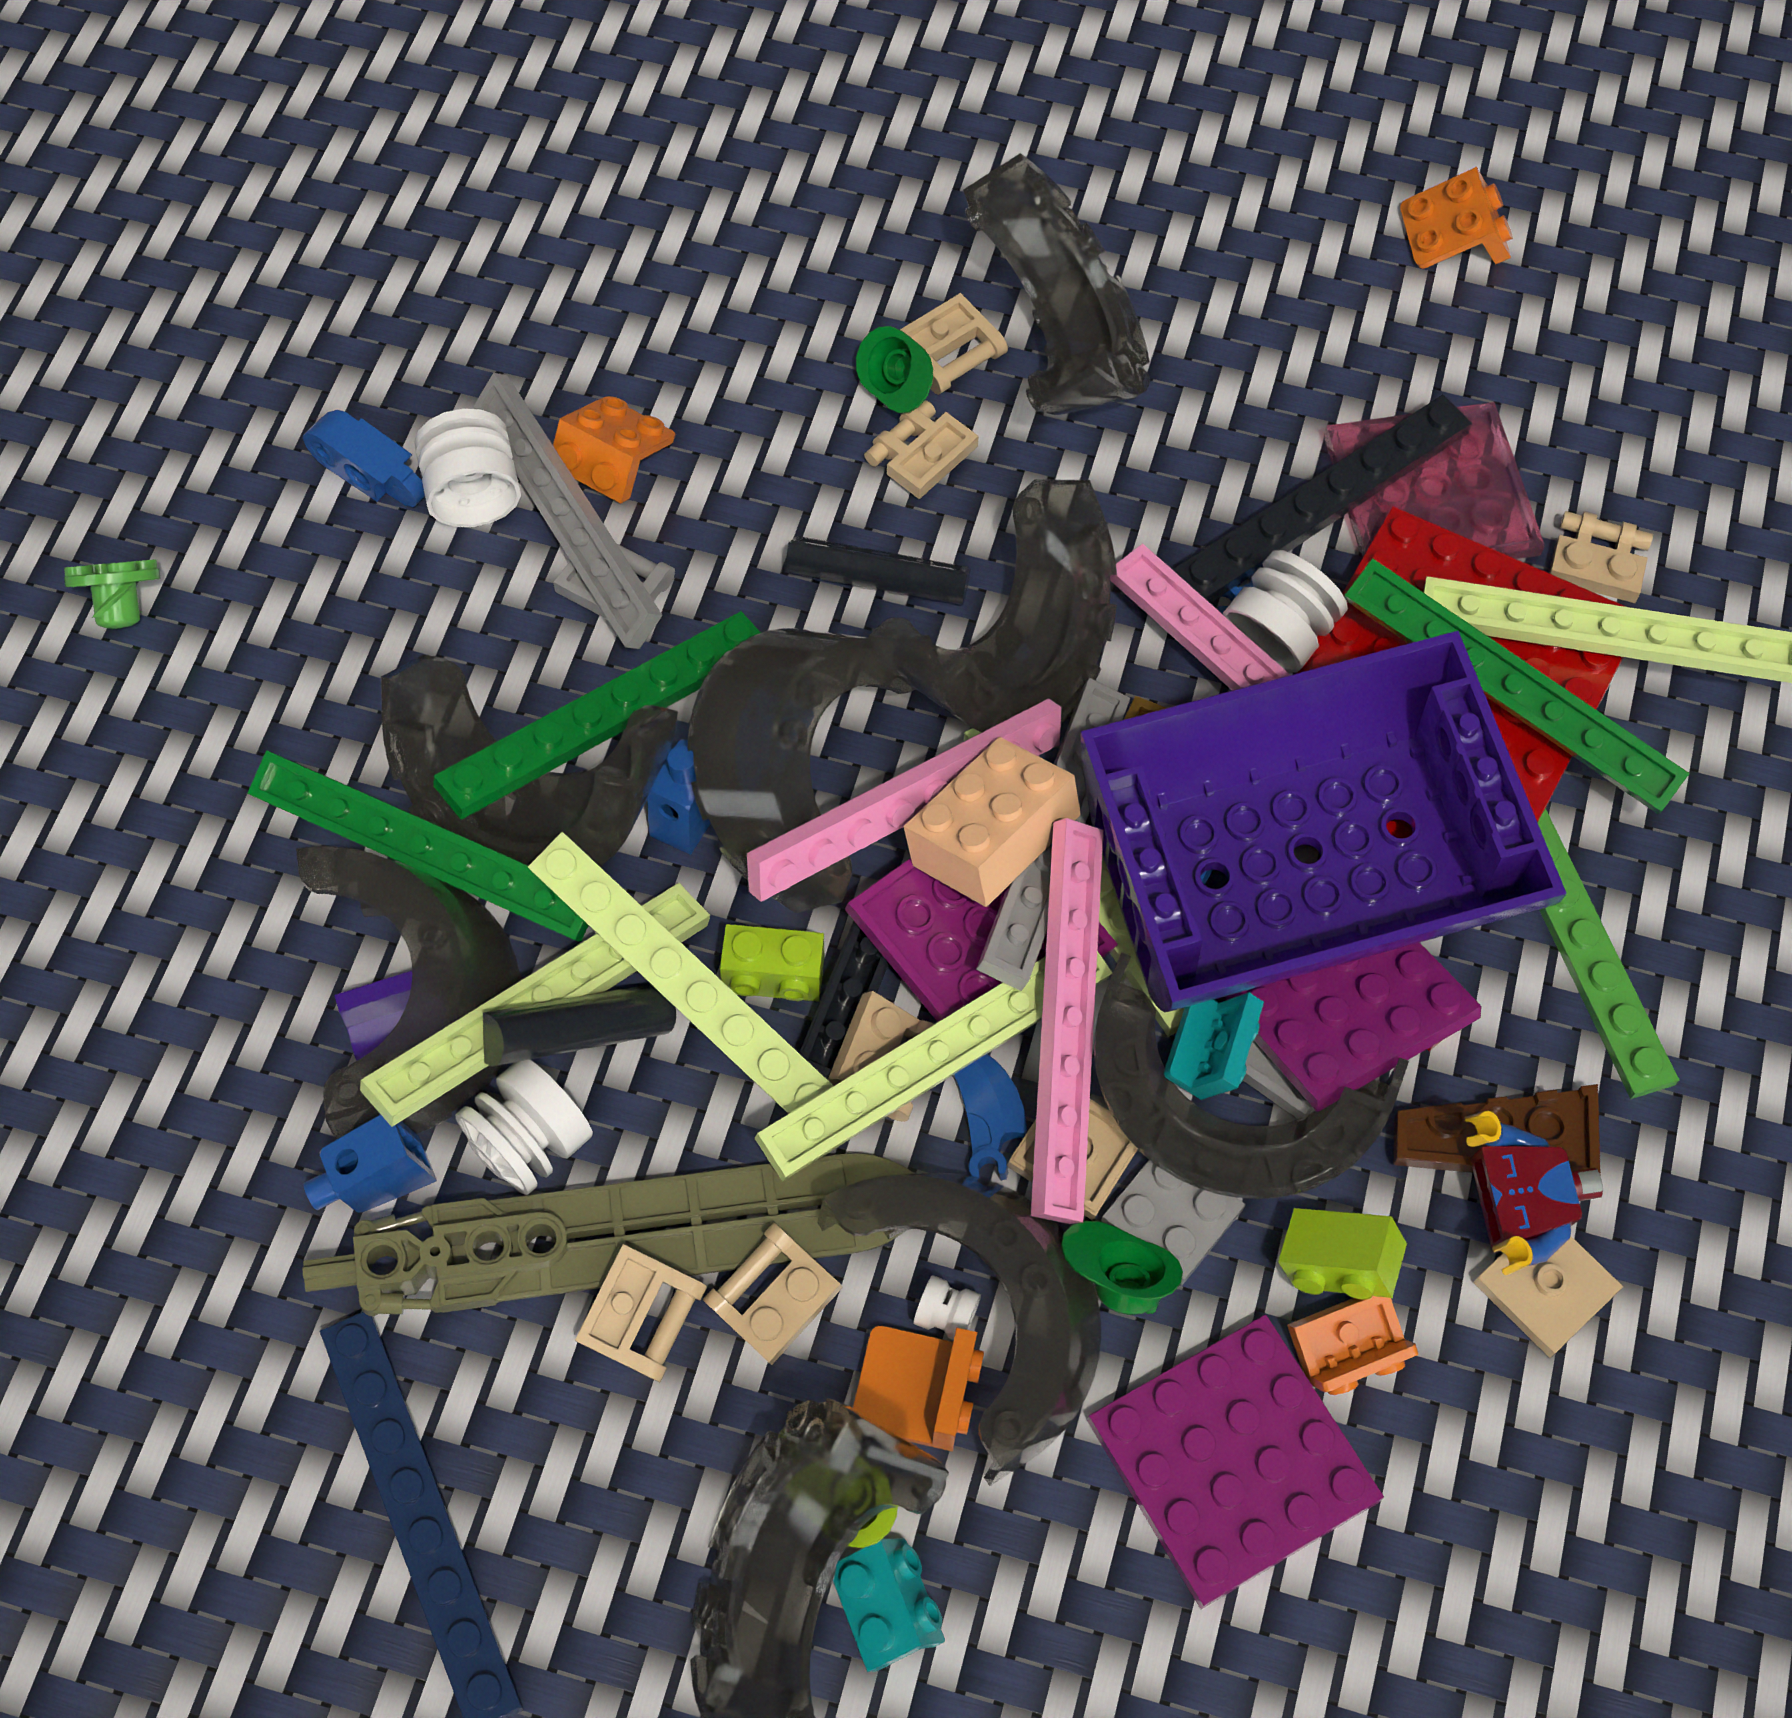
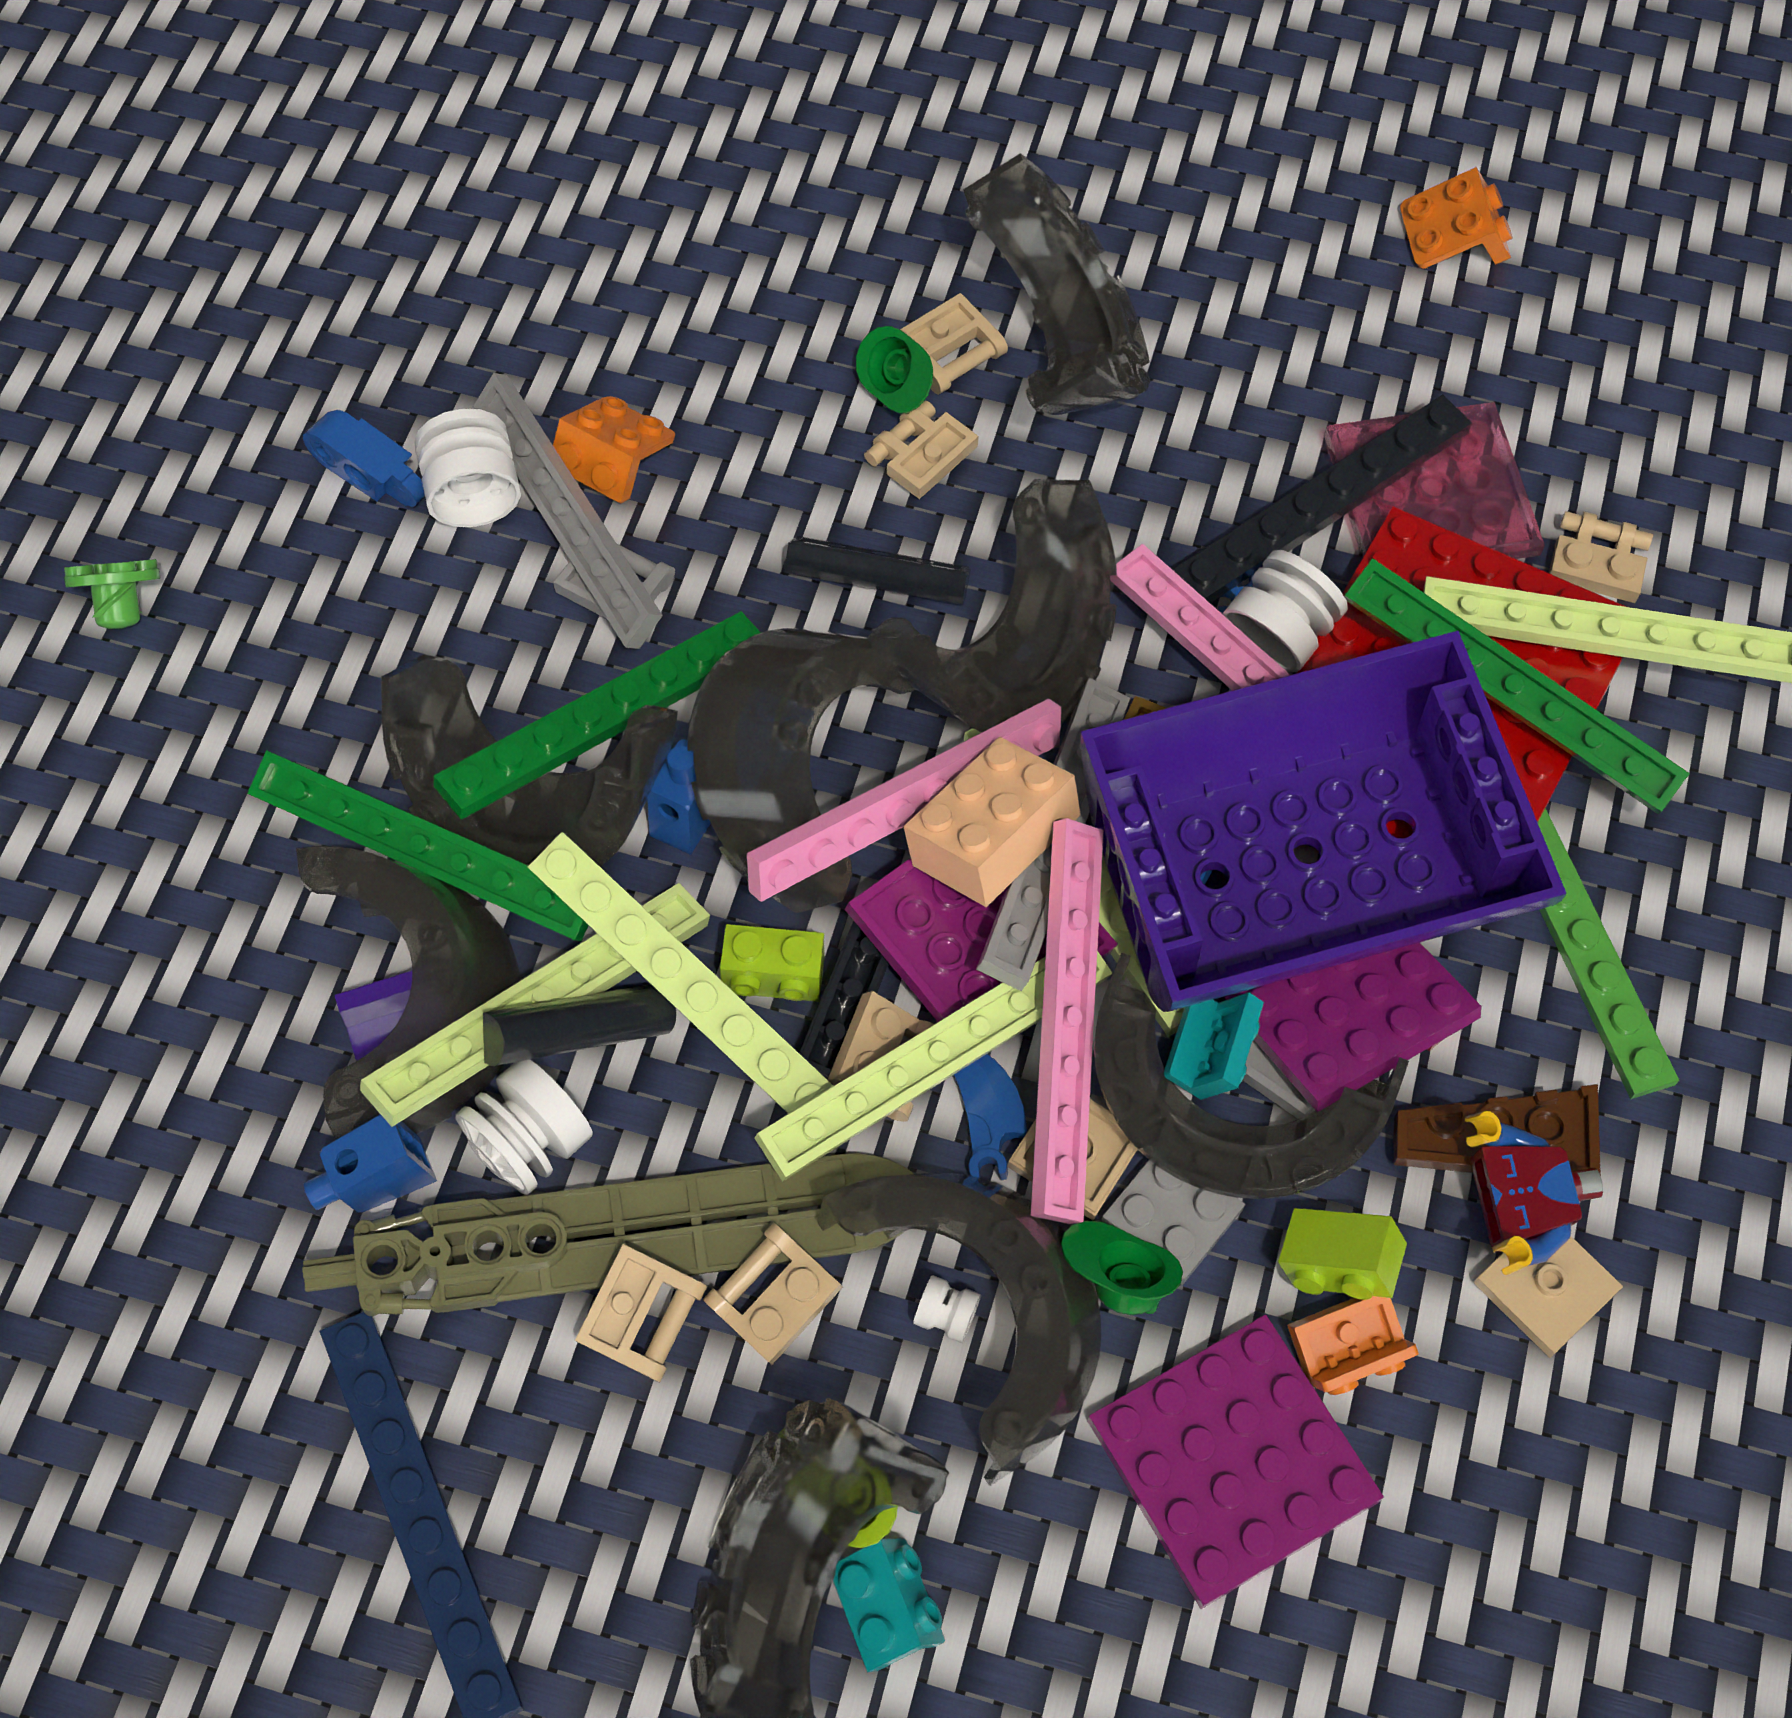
(919, 1384): orange bracket -> none

